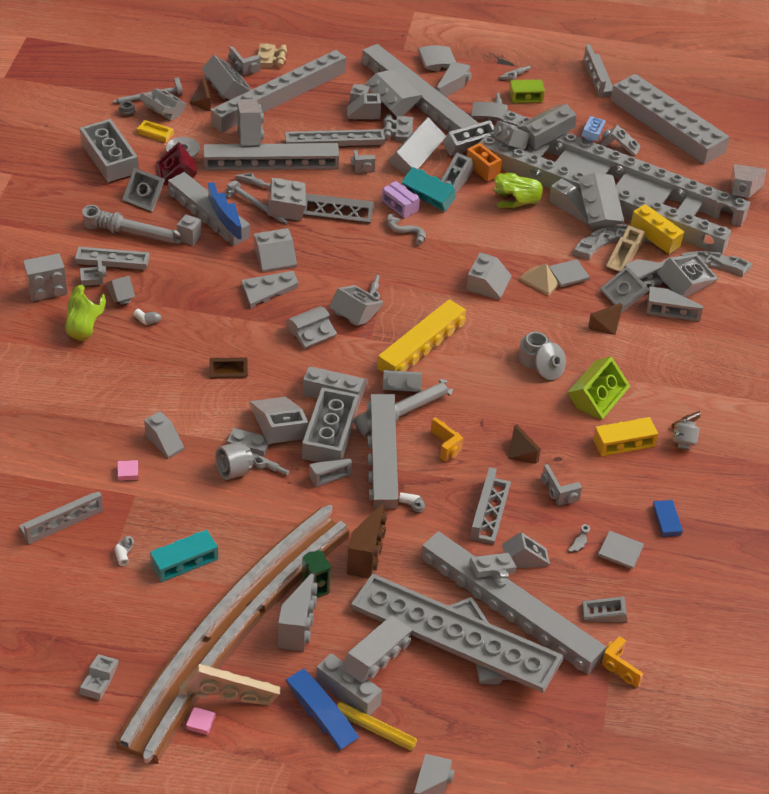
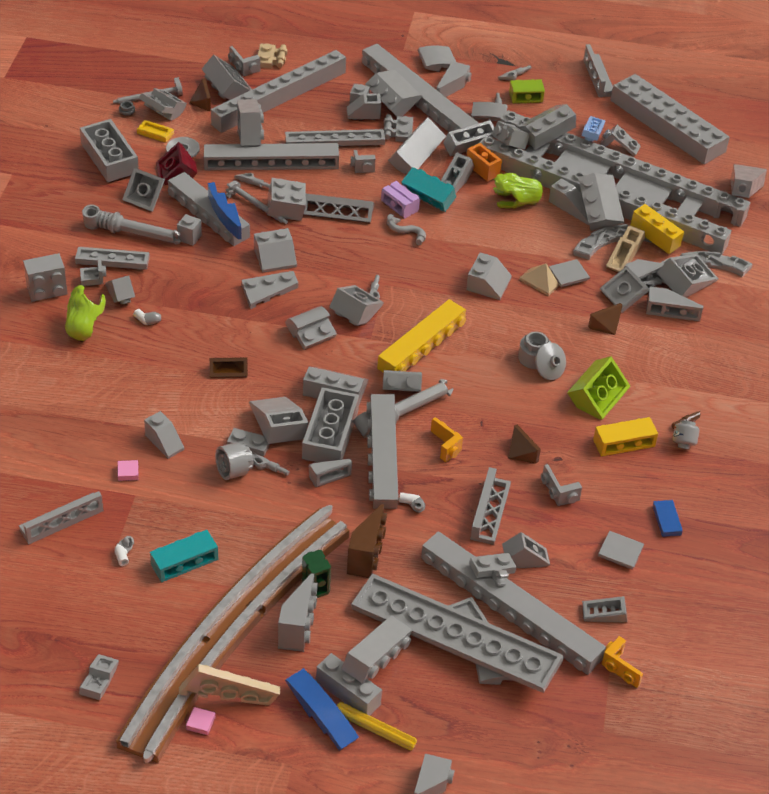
(580, 541): light grey piece -> none

